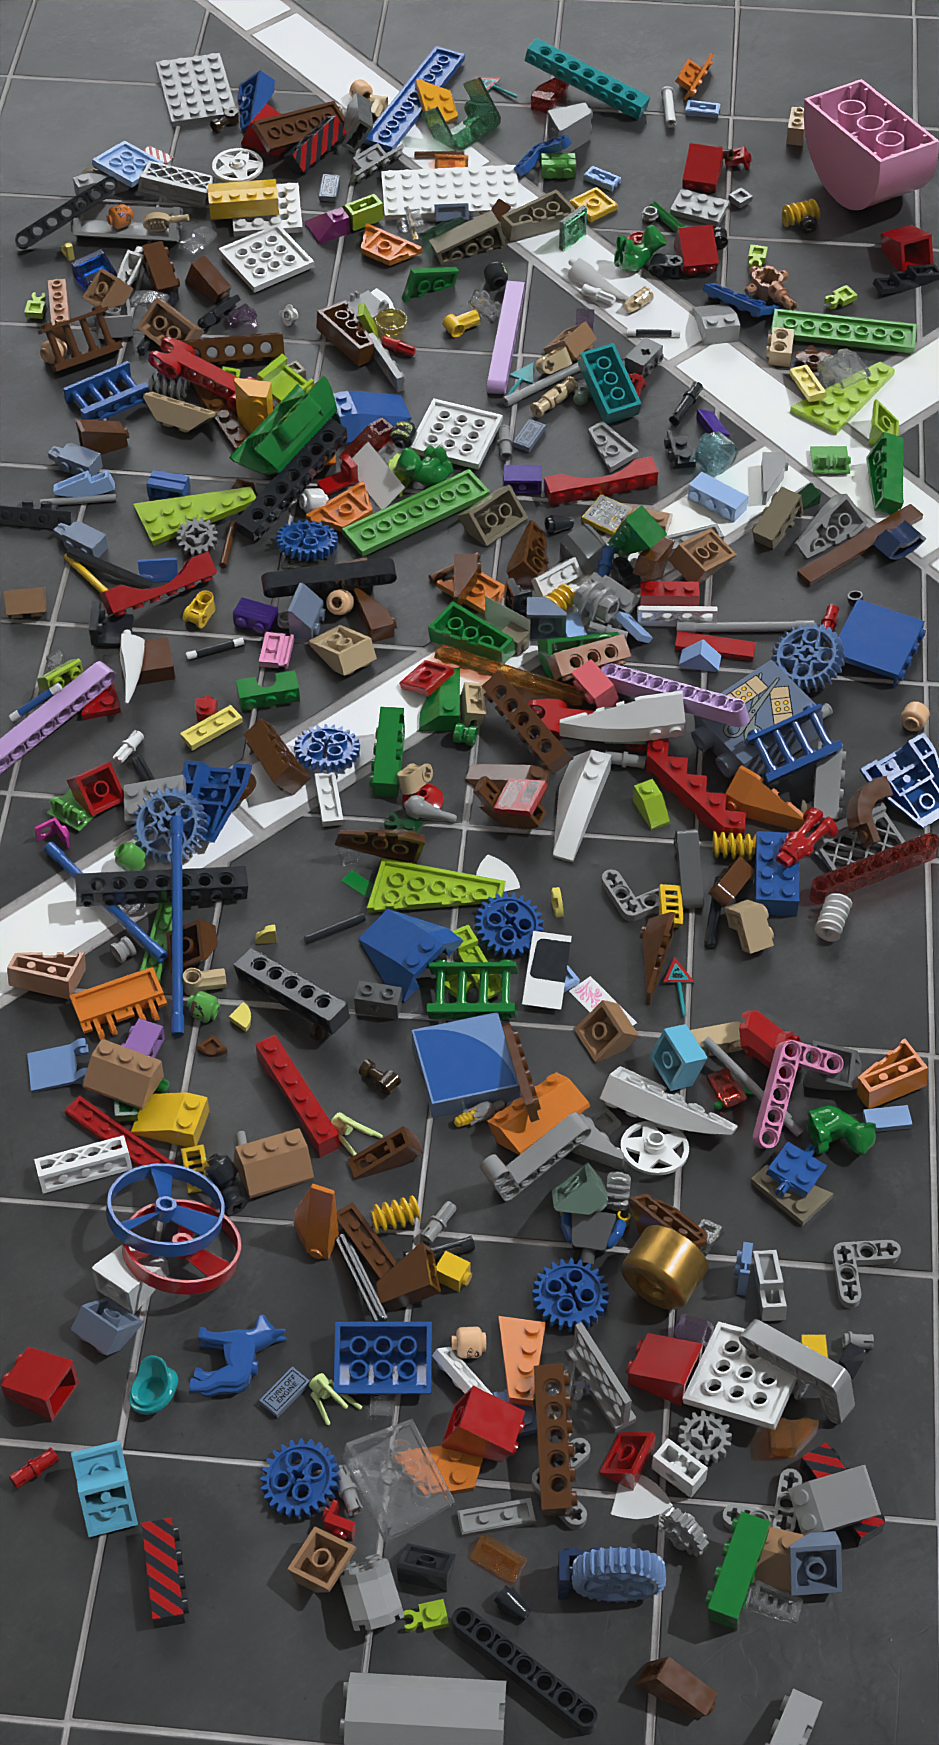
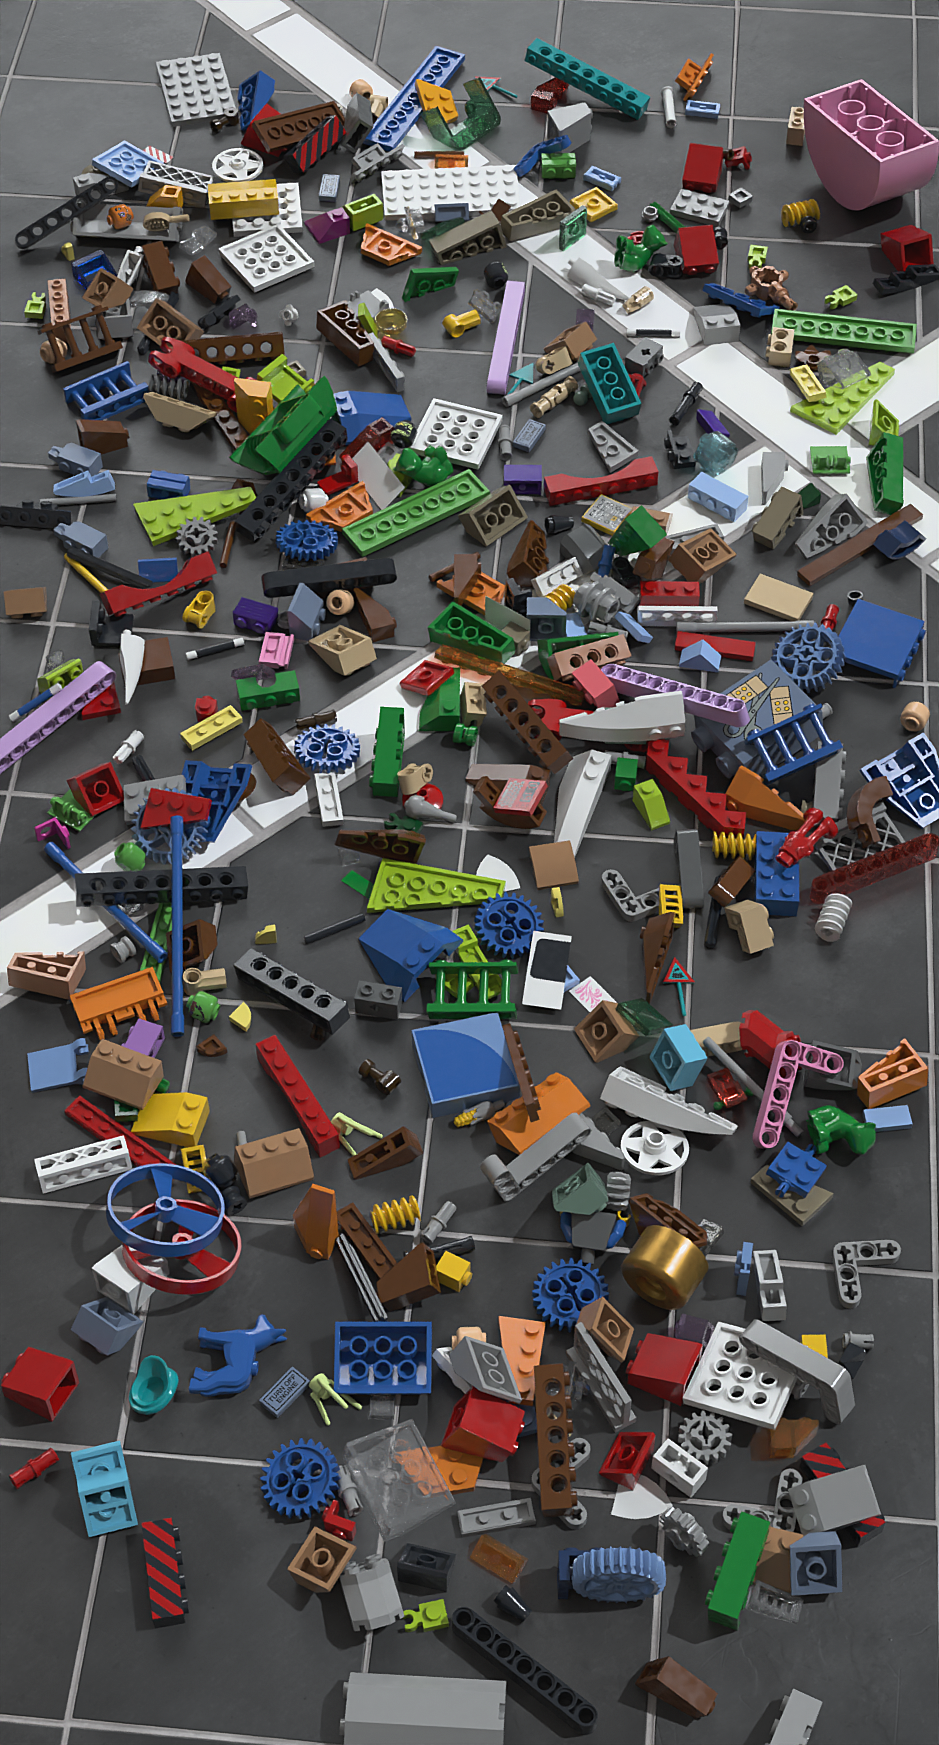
(165, 804): none -> red wing
(166, 197): none -> light orange slope
(259, 671): none -> clear purple tile
(316, 719): none -> dark brown pin
(485, 1368): none -> light grey slope
(553, 865): none -> medium nougat slope
(607, 1328): none -> medium nougat slope
(625, 774): none -> green brick
(643, 1016): none -> clear green tile
(778, 598): none -> tan tile

